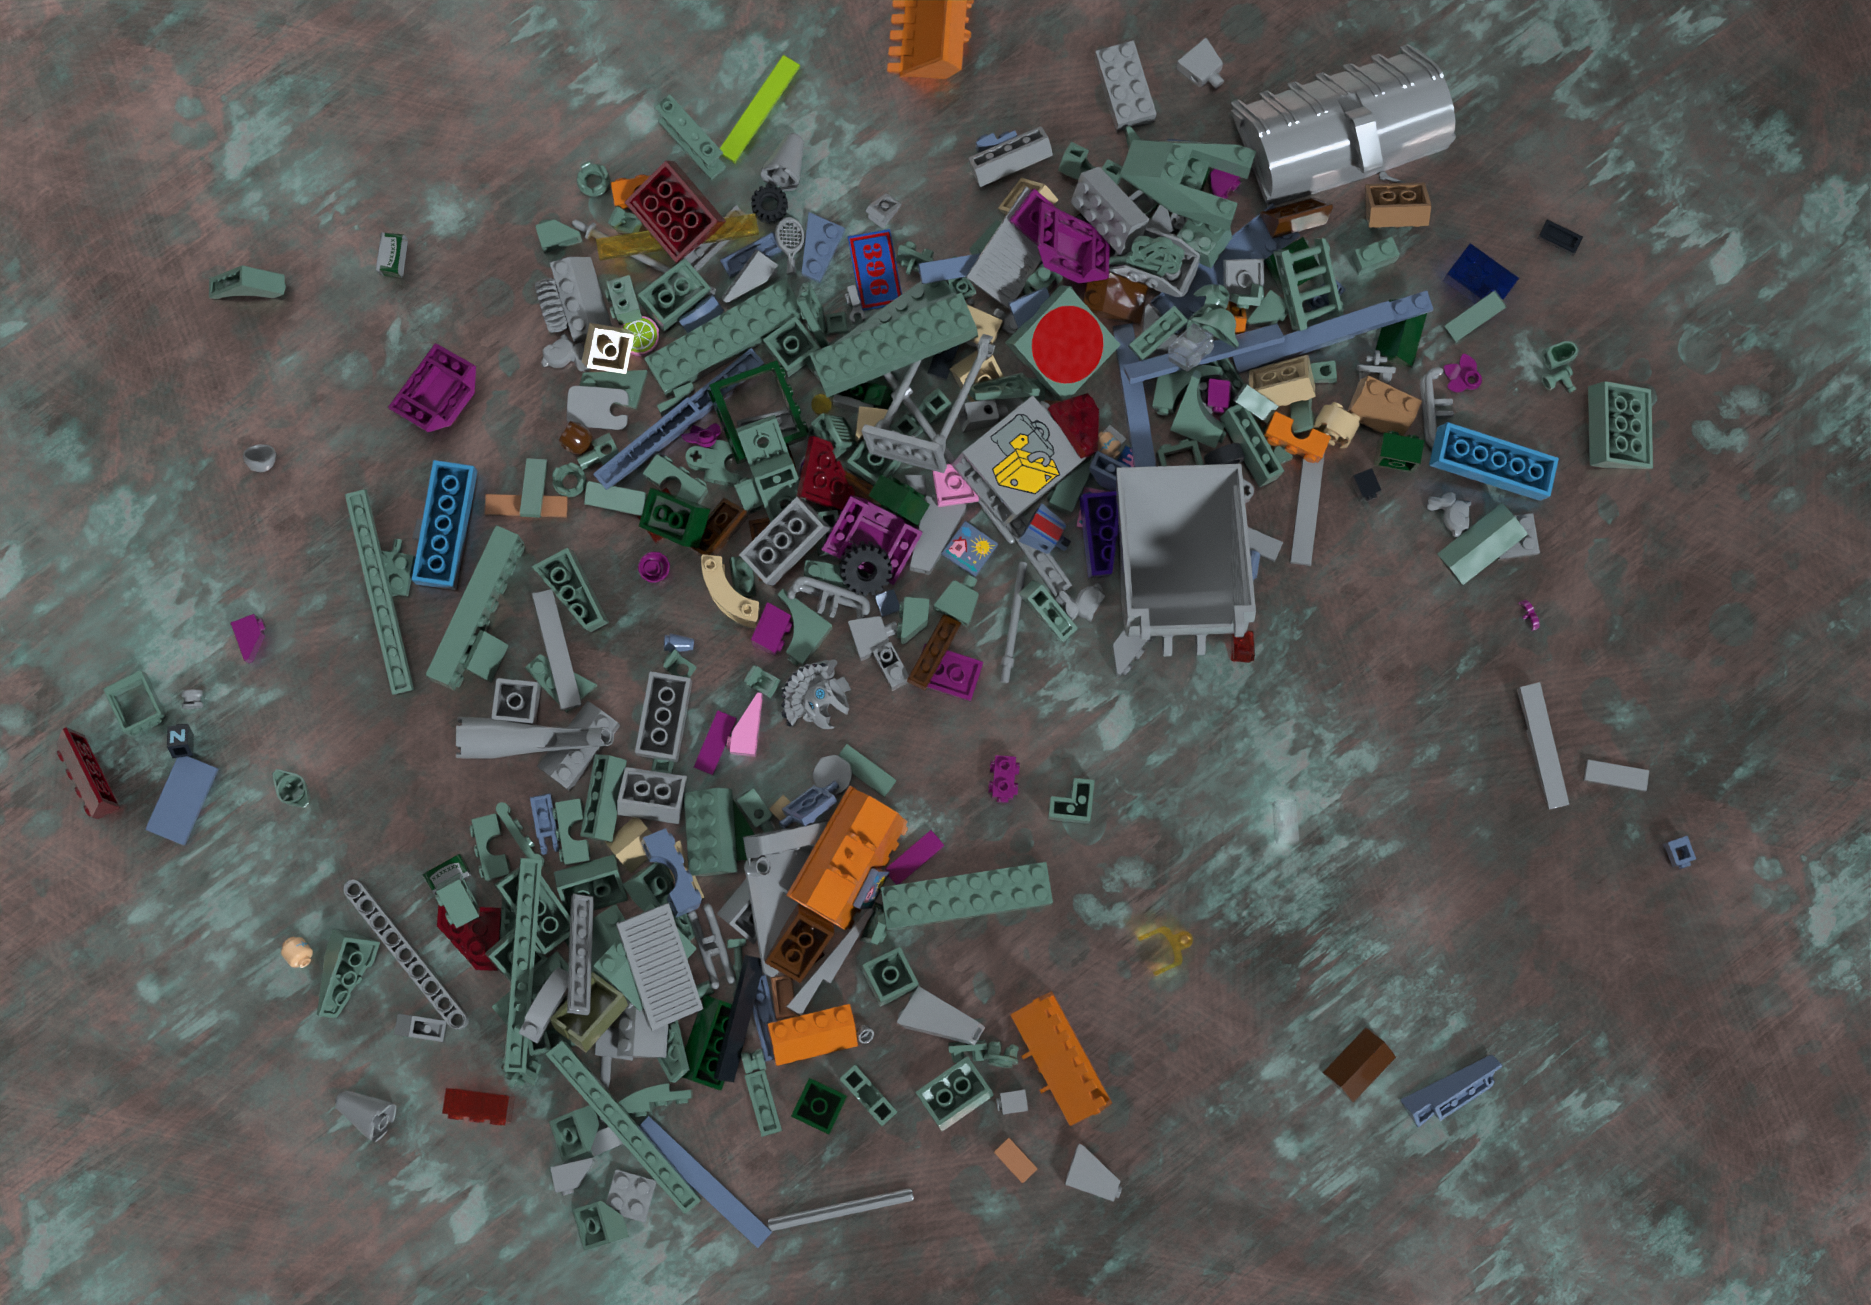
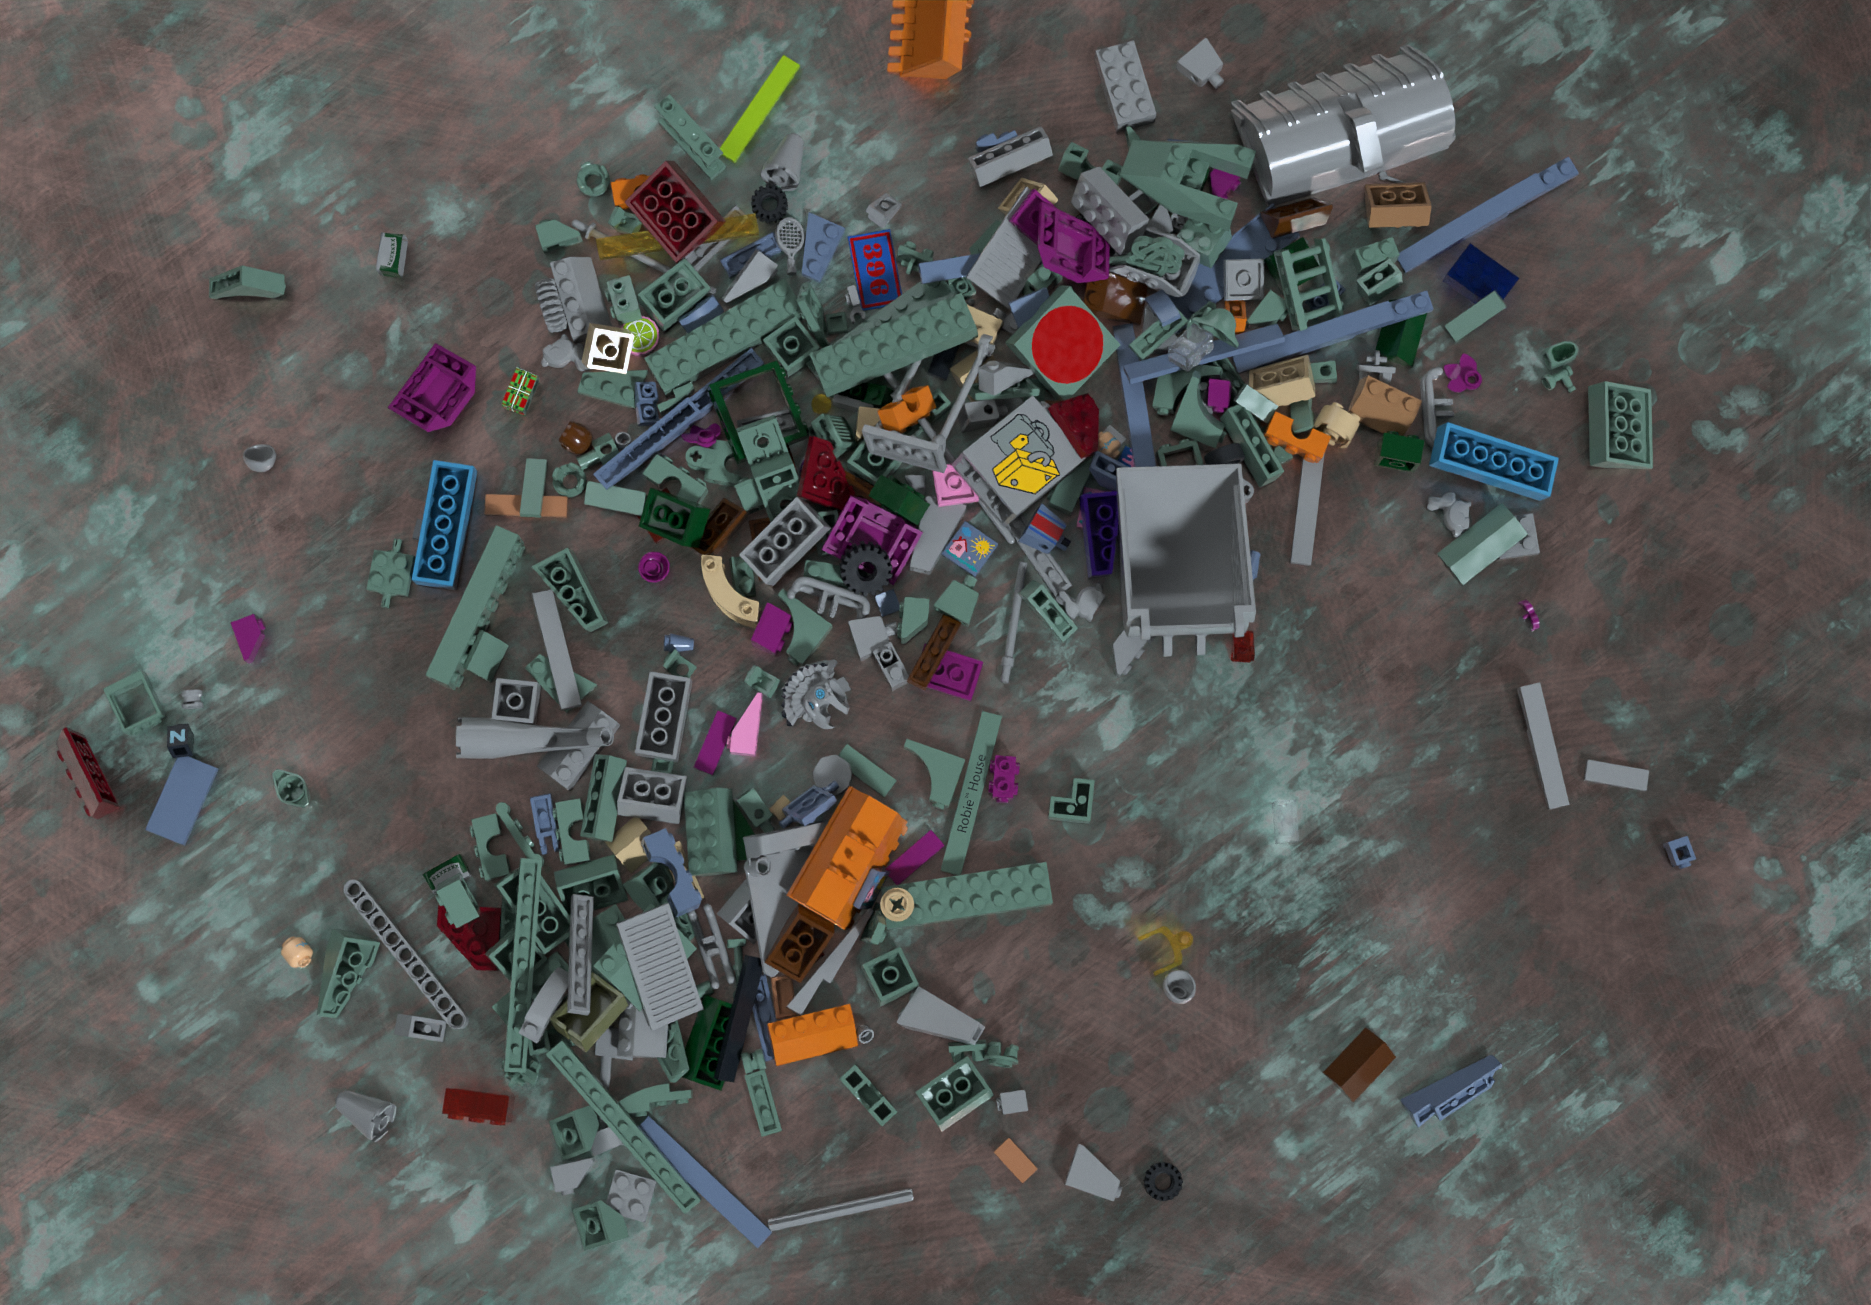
(379, 592): sand green plate -> none
(520, 391): none -> piece
(592, 407): light grey piece -> none
(620, 437): none -> light grey hinge
(645, 403): none -> sand blue slope
(819, 1106): dark green brick -> none
(896, 894): none -> tan gear
(906, 413): none -> orange arch
(943, 771): none -> sand green arch
(971, 793): none -> sand green tile
(999, 376): none -> light grey slope
(1061, 1059): orange piece -> none
(1162, 307): none -> sand blue slope
(1176, 1181): none -> black tyre
(1179, 986): none -> light grey piece
(1215, 295): sand green piece -> none
(1245, 300): sand green bracket -> none
(1264, 544): light grey tile -> none
(1366, 485): black brick -> none
(1379, 282): none -> sand green brick
(1487, 214): none -> sand blue slope
(1560, 237): black tile -> none

